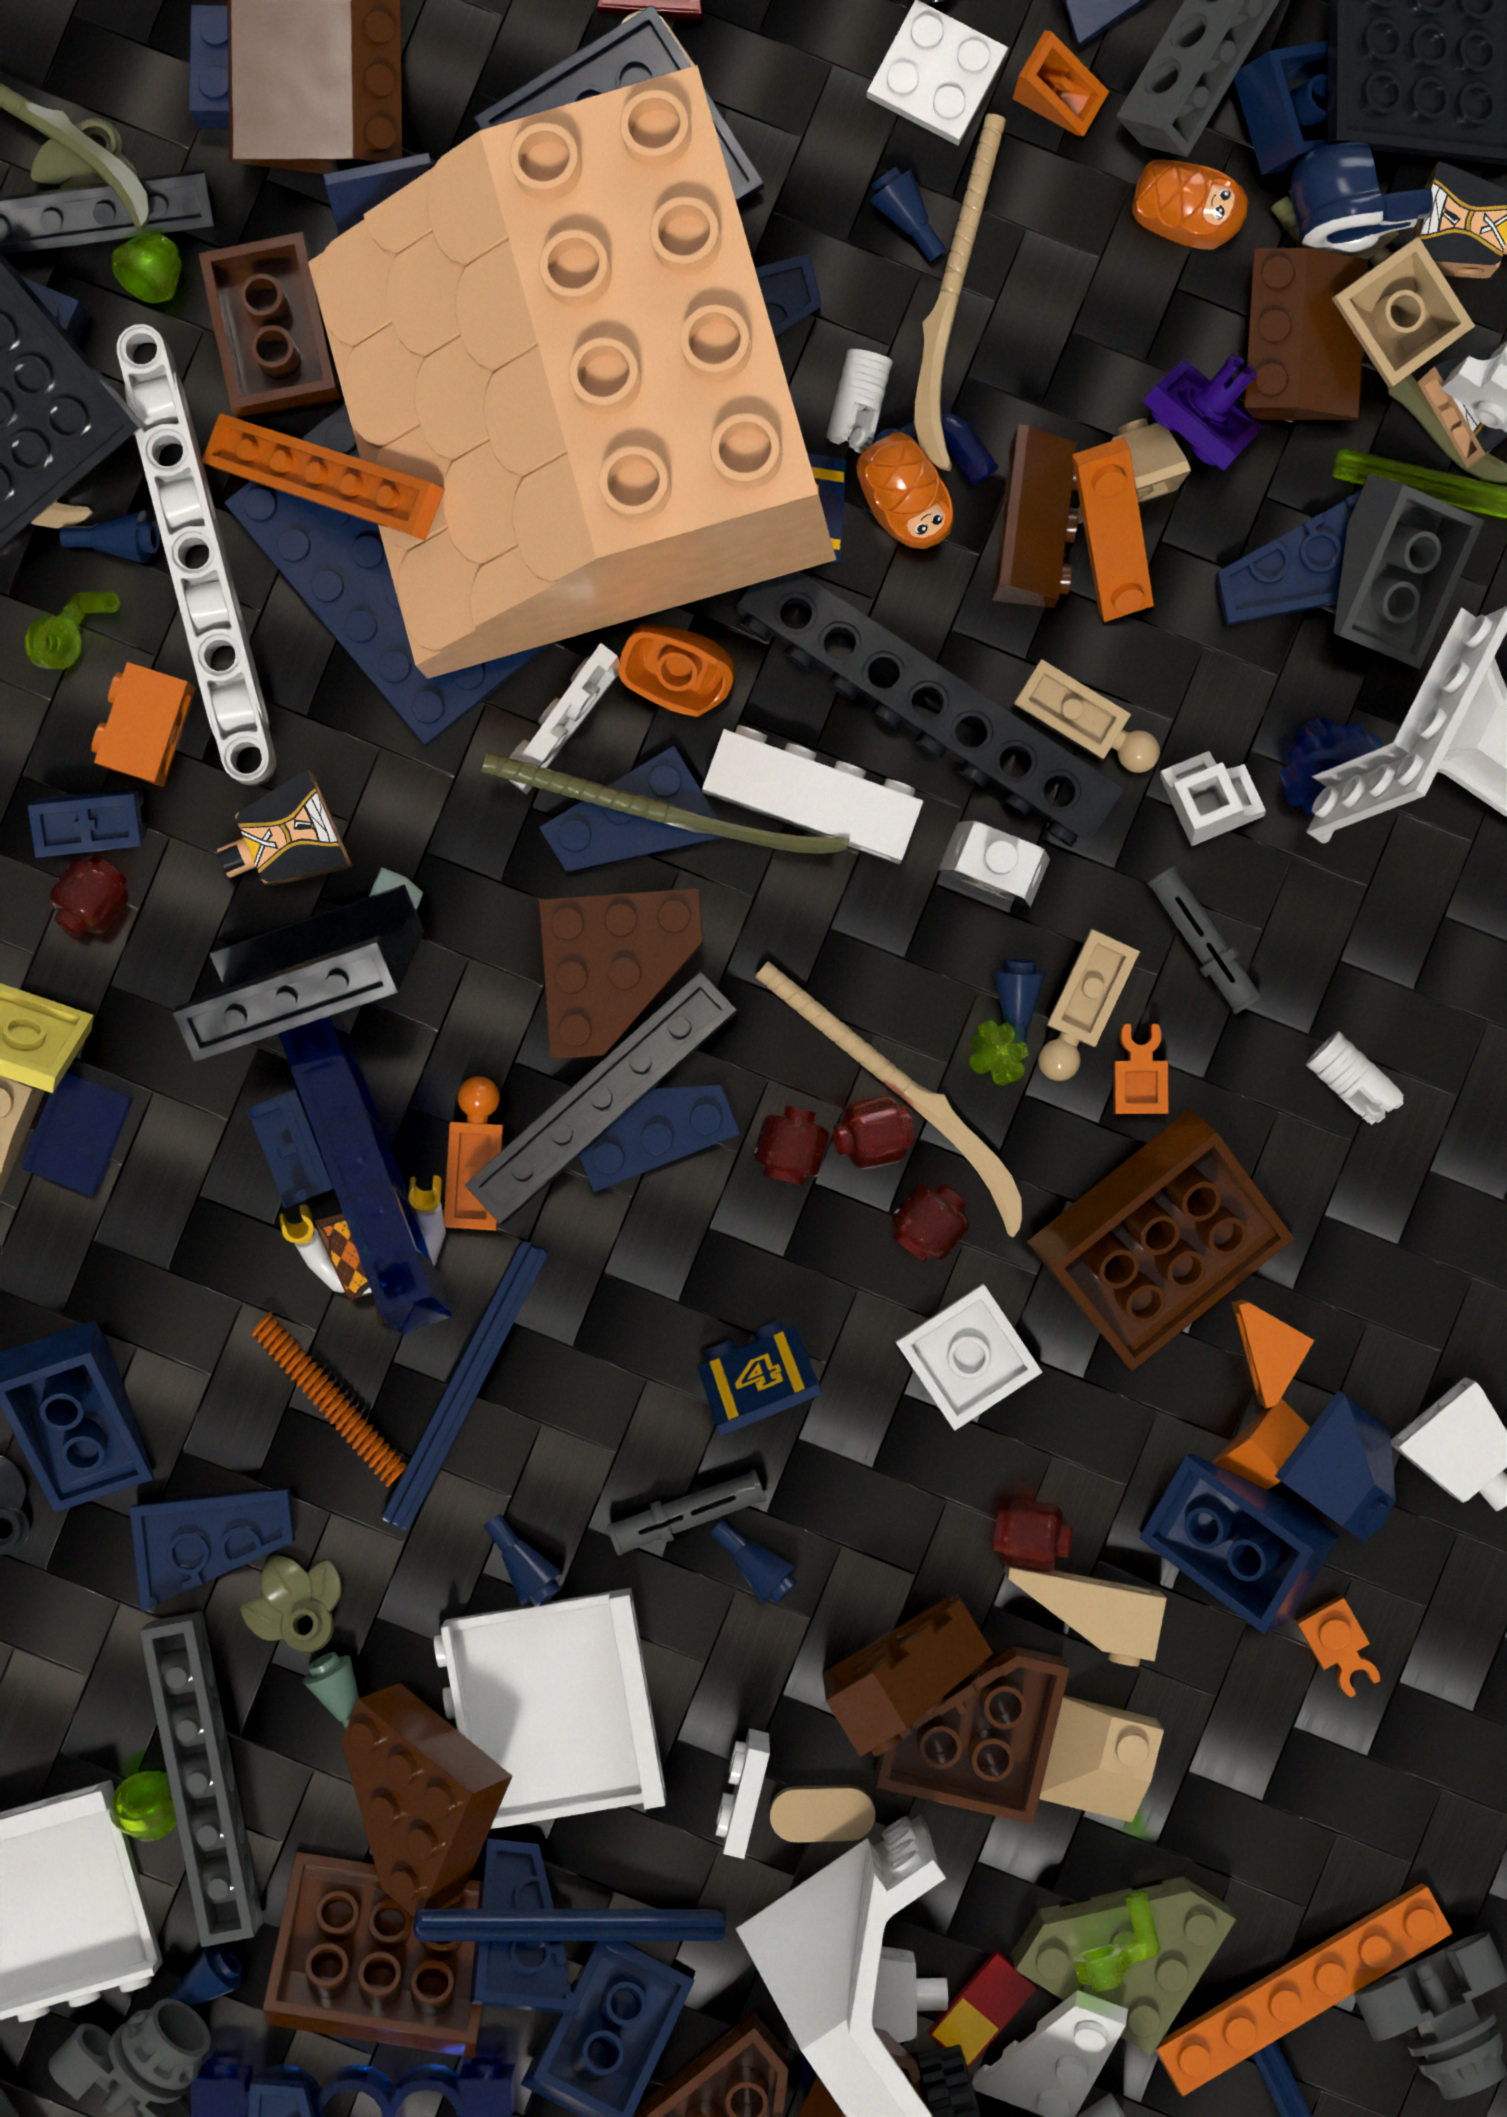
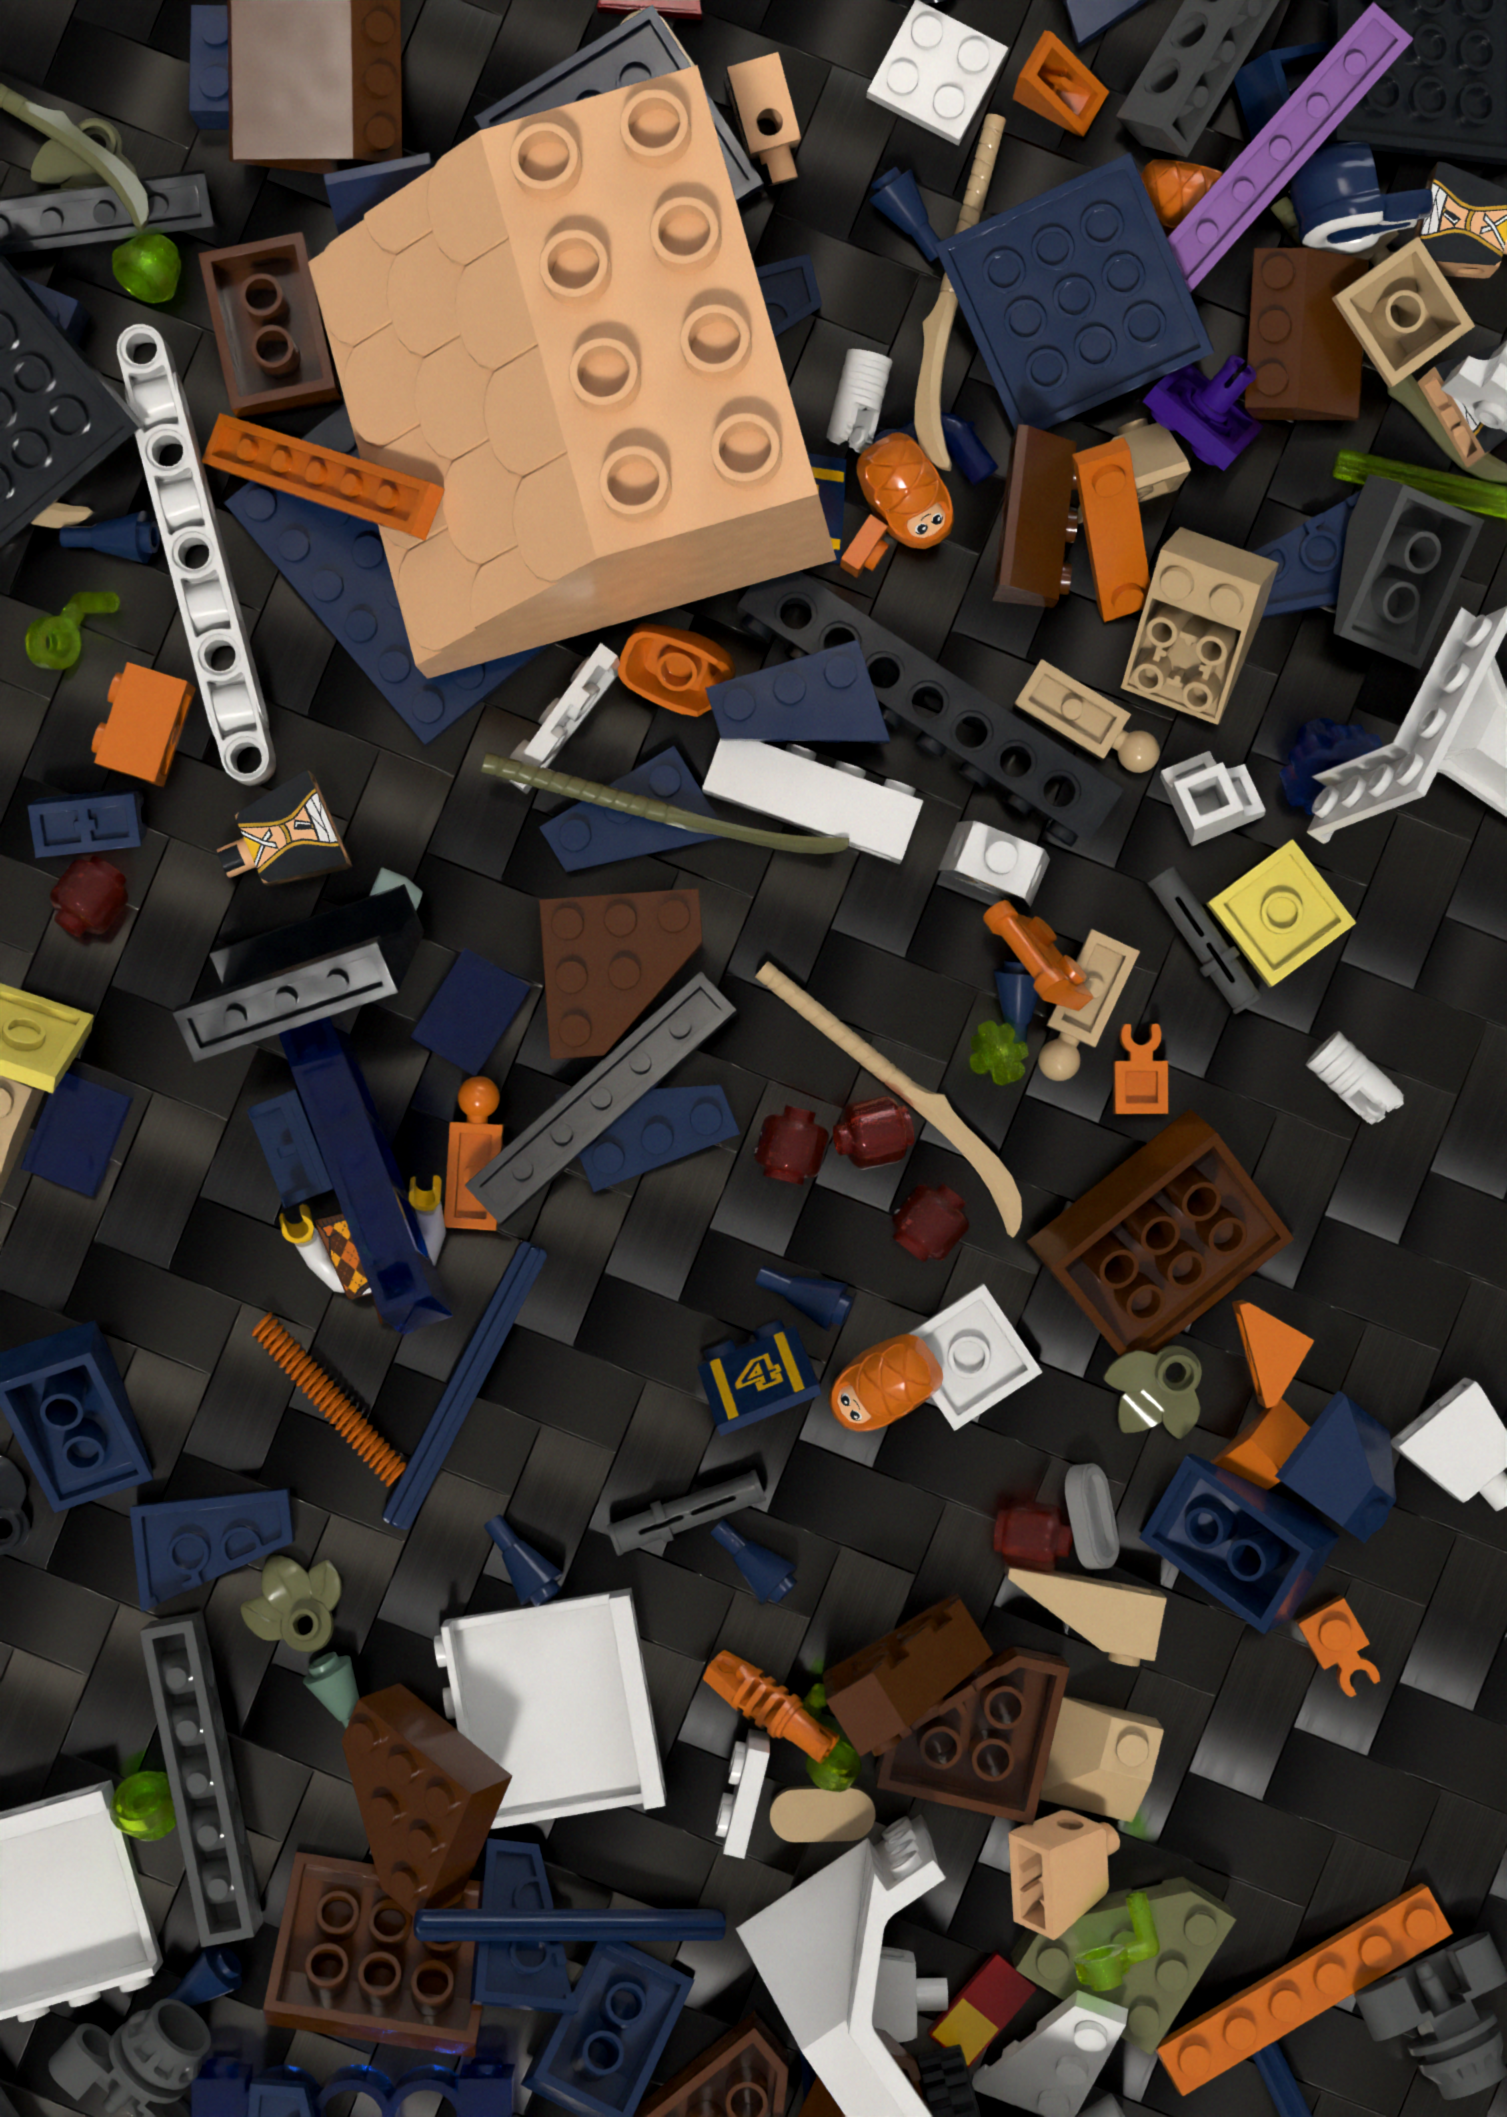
(471, 1012): none -> clear blue plate
(757, 93): none -> light nougat torso
(770, 1705): none -> orange hinge
(802, 700): none -> dark blue wing
(818, 1299): none -> dark blue cone
(842, 1764): none -> clear neon green plate
(866, 548): none -> orange plate
(884, 1383): none -> orange piece
(1055, 976): none -> orange plate
(1059, 1870): none -> light nougat torso
(1075, 296): none -> dark blue plate
(1091, 1516): none -> light grey tile
(1151, 1396): none -> olive plate
(1198, 624): none -> tan slope
(1281, 913): none -> light yellow plate
(1286, 142): none -> medium lavender plate

